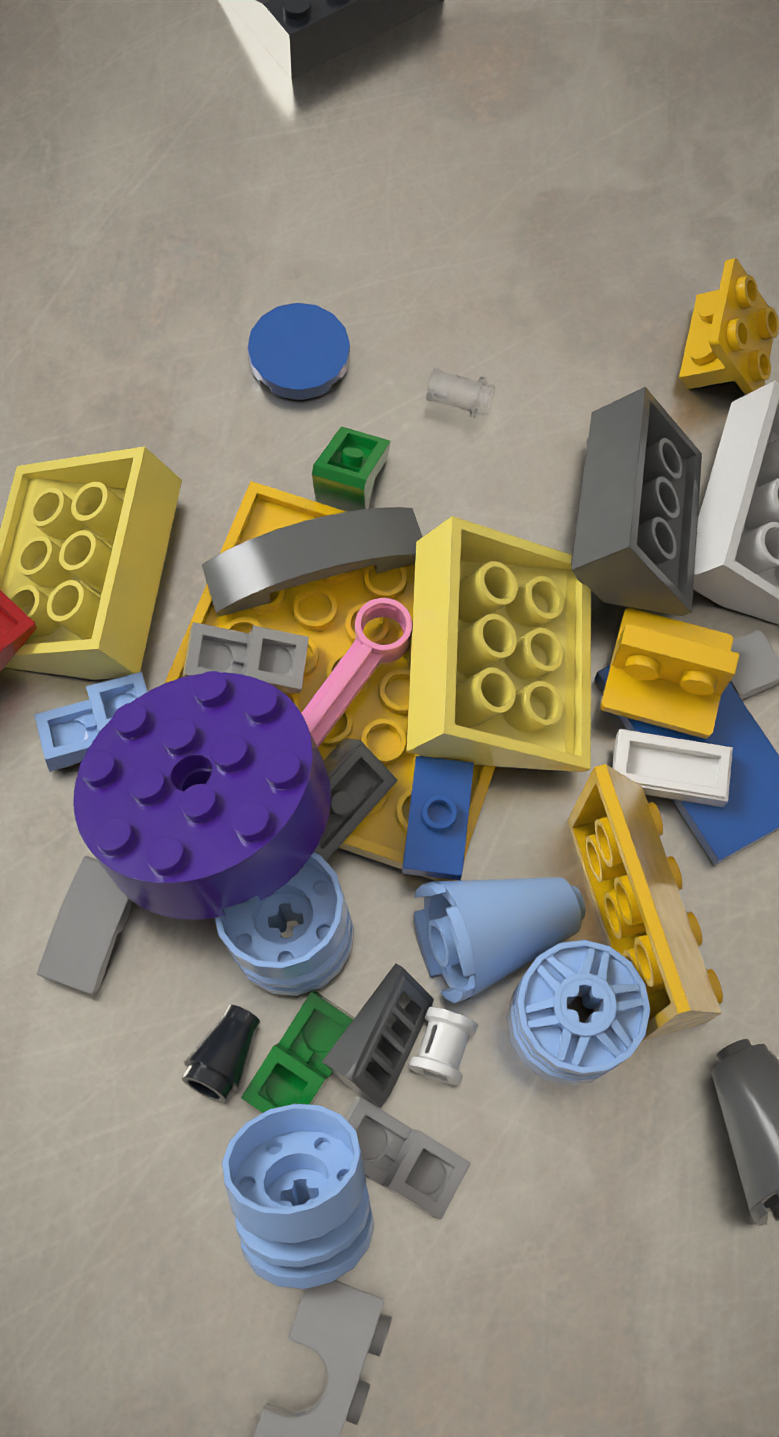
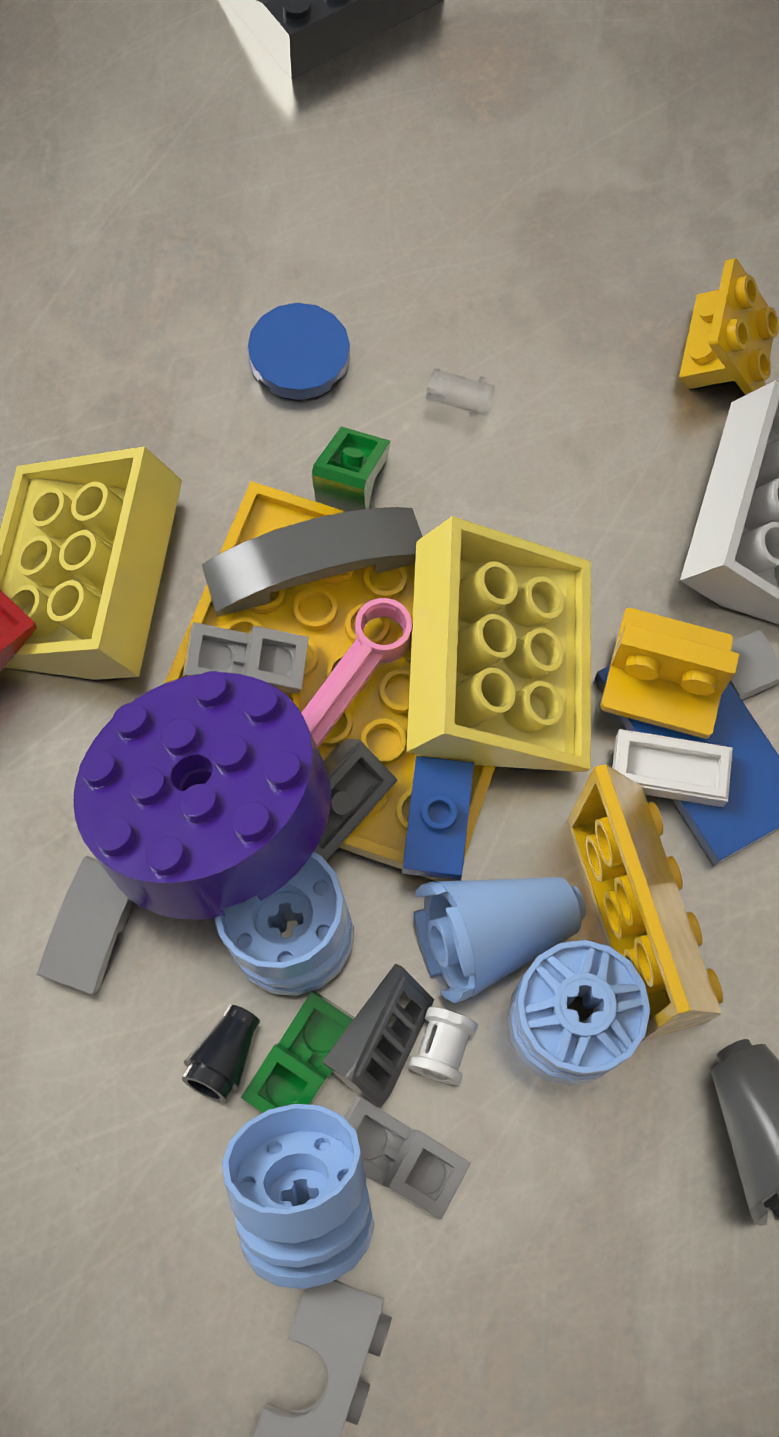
(72, 728): light blue slope -> none
(638, 508): dark grey slope -> none

